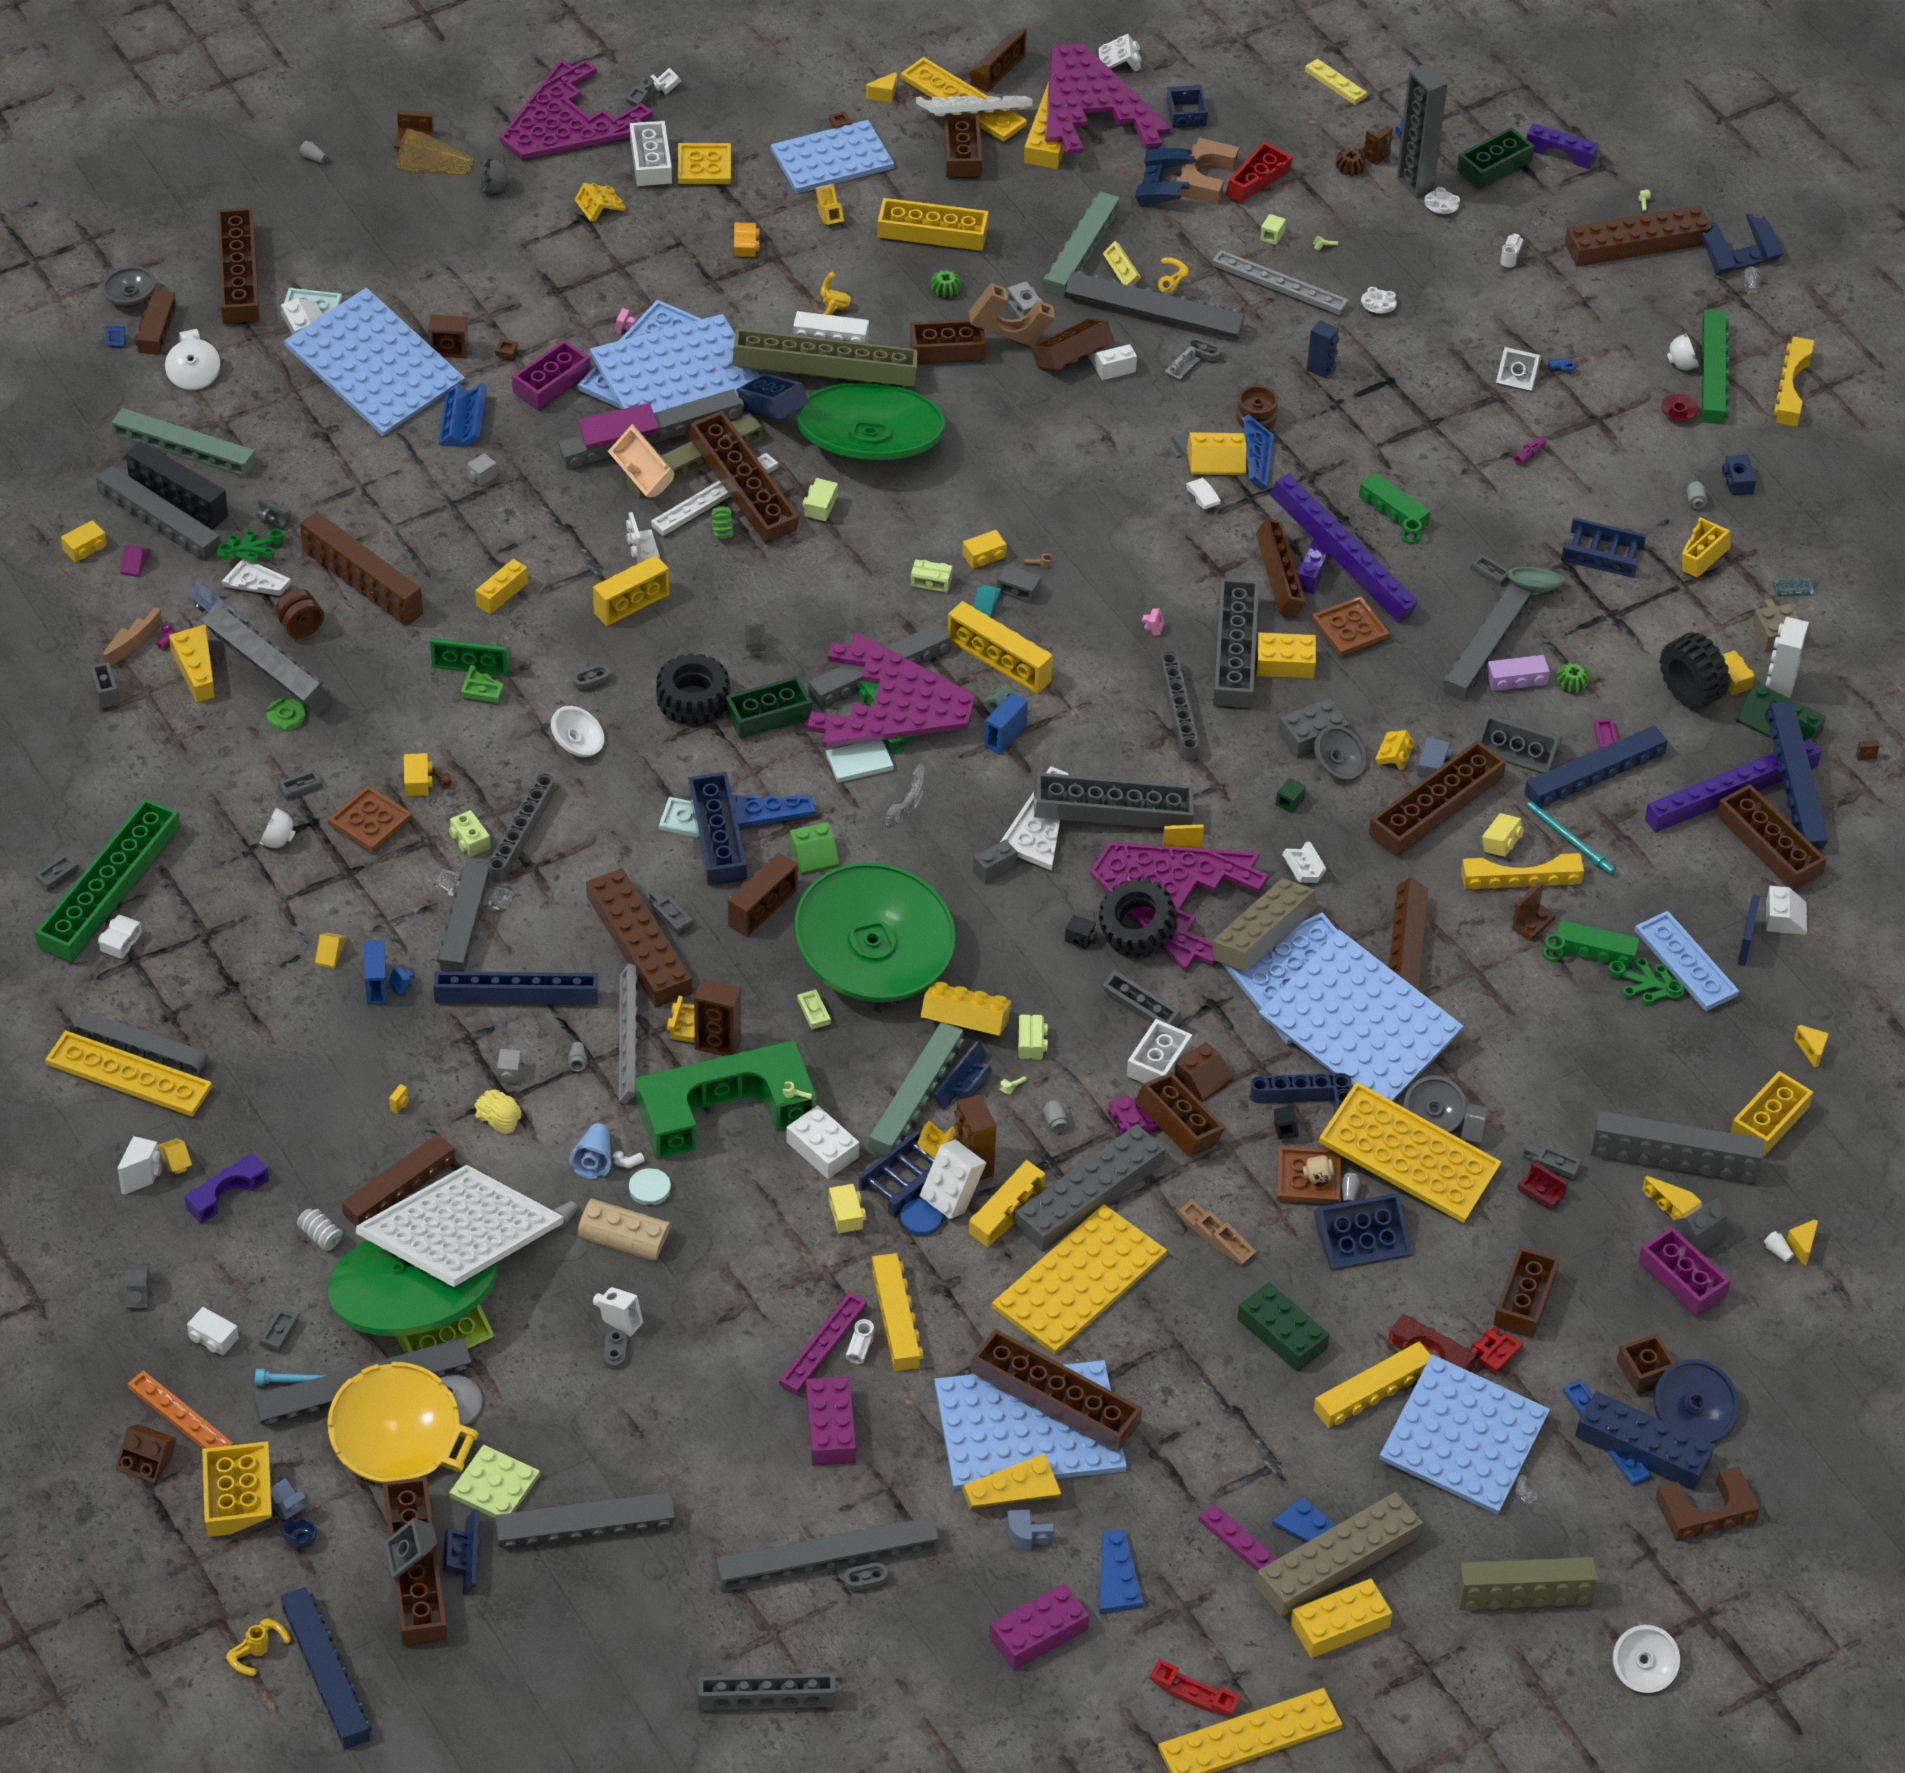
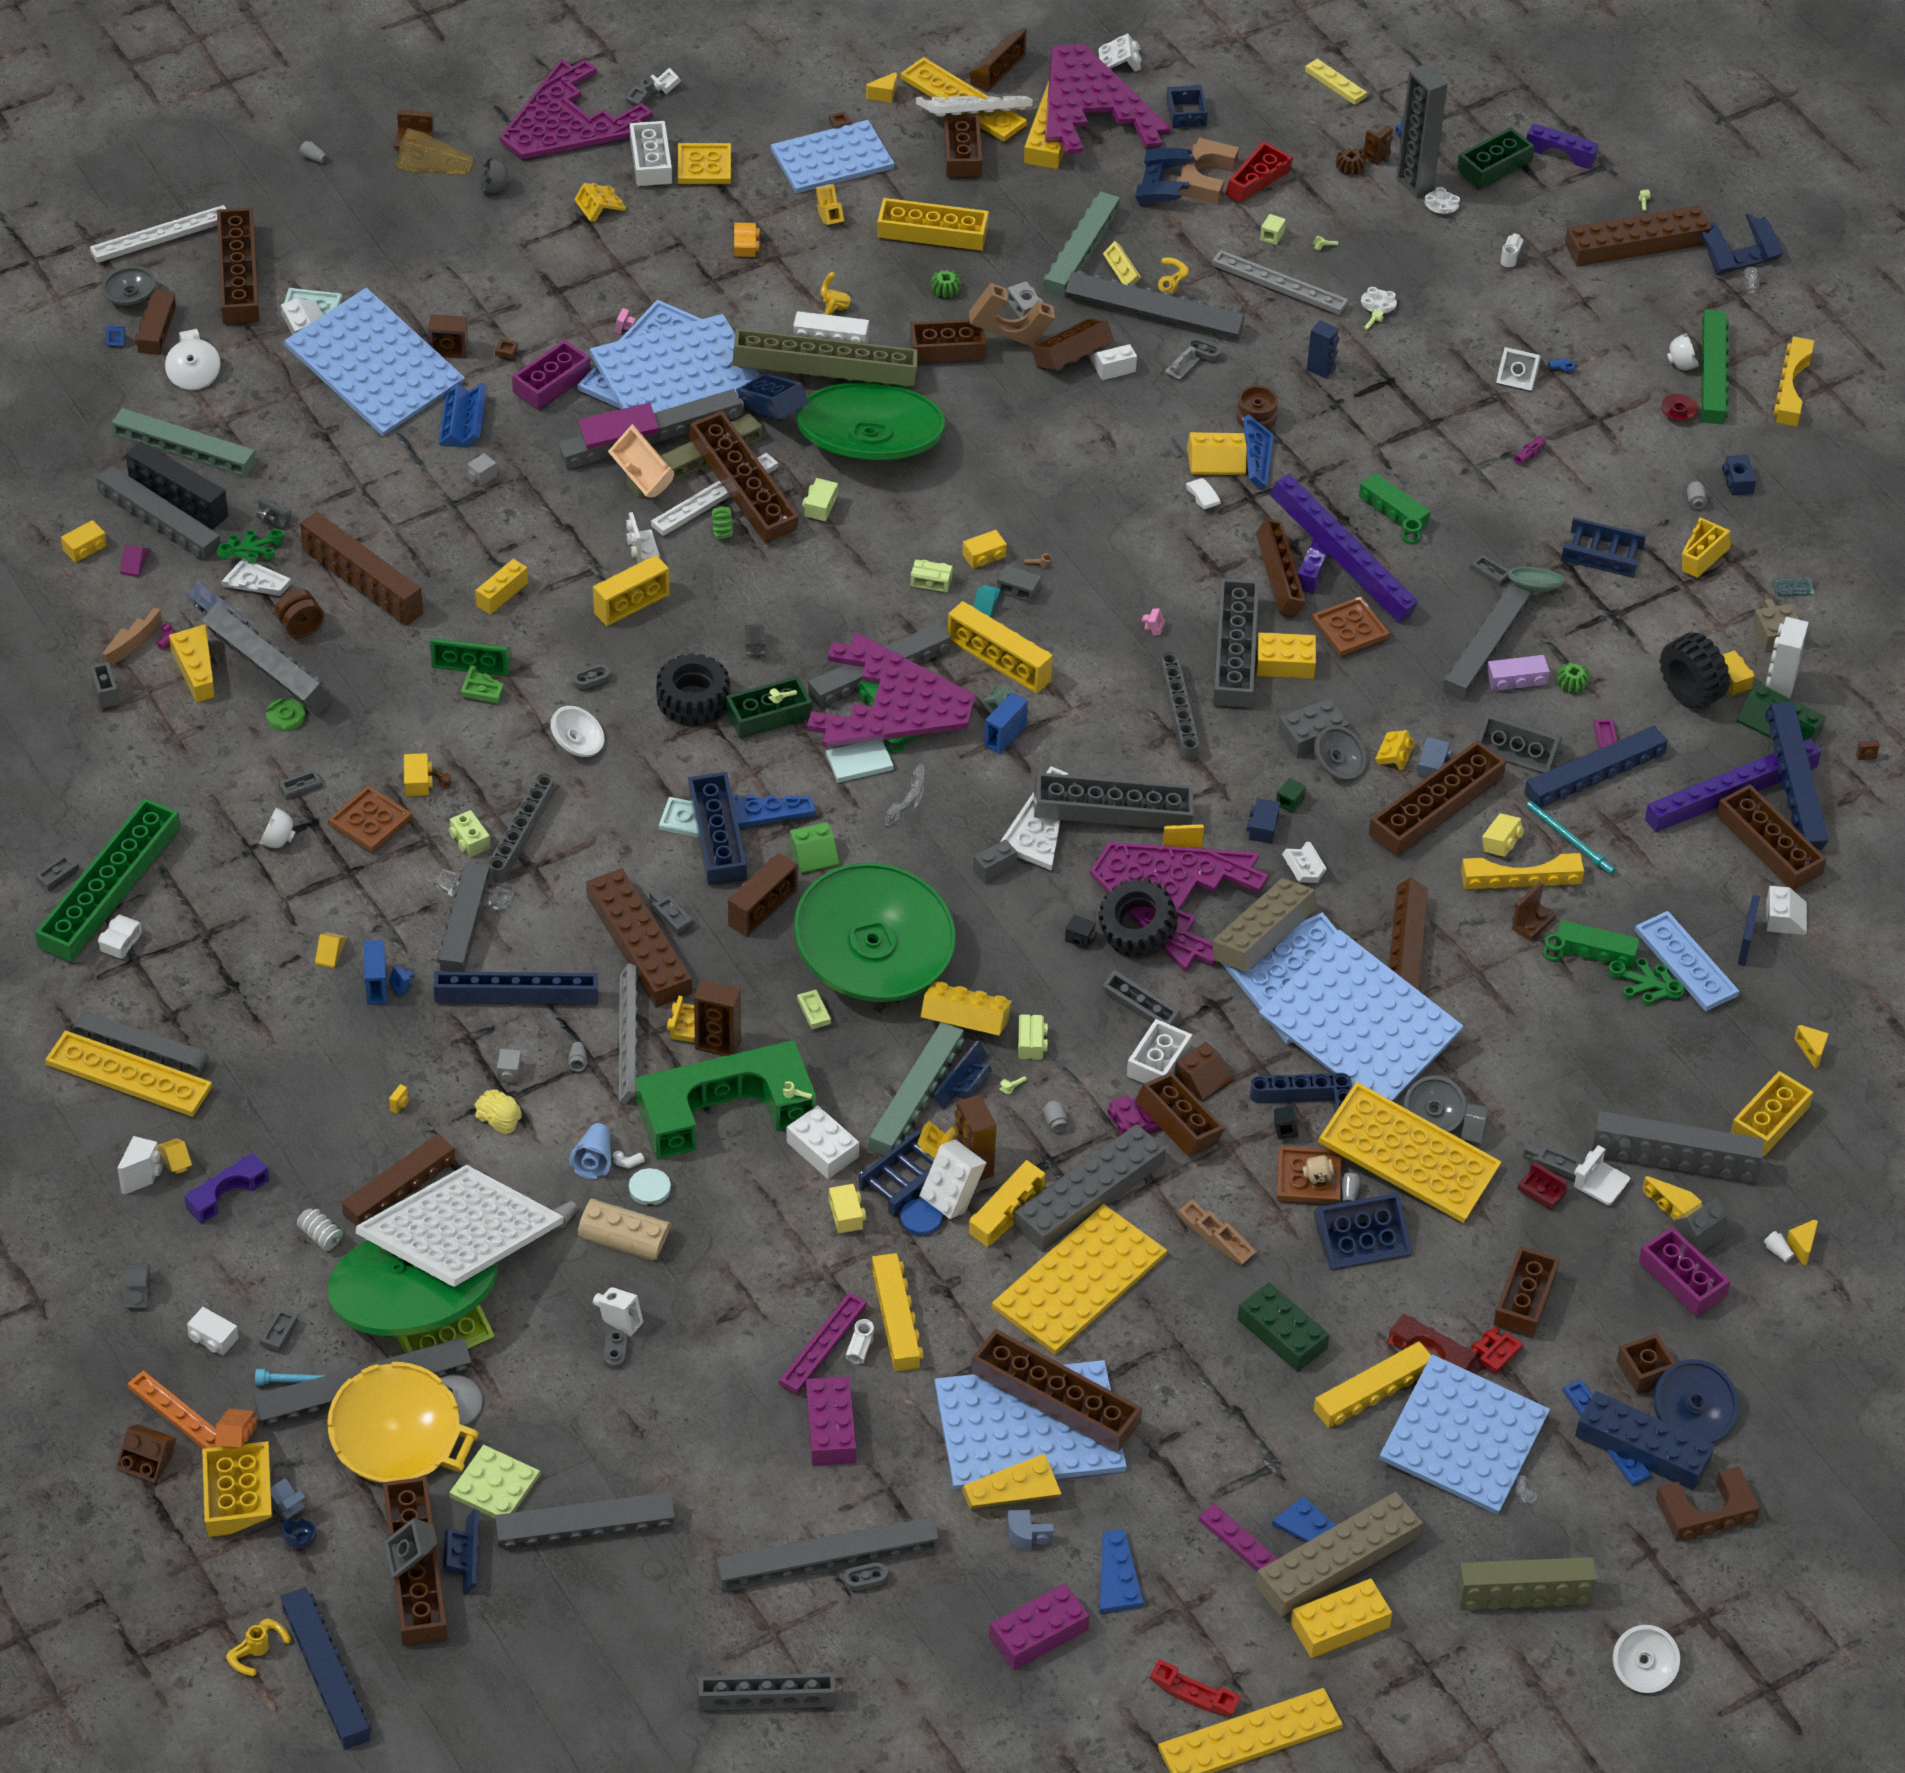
(155, 235): none -> white plate
(235, 1428): none -> orange brick
(777, 696): none -> yellowish green hand
(1263, 821): none -> dark blue brick
(1376, 316): none -> yellowish green hand
(1599, 1178): none -> white bracket

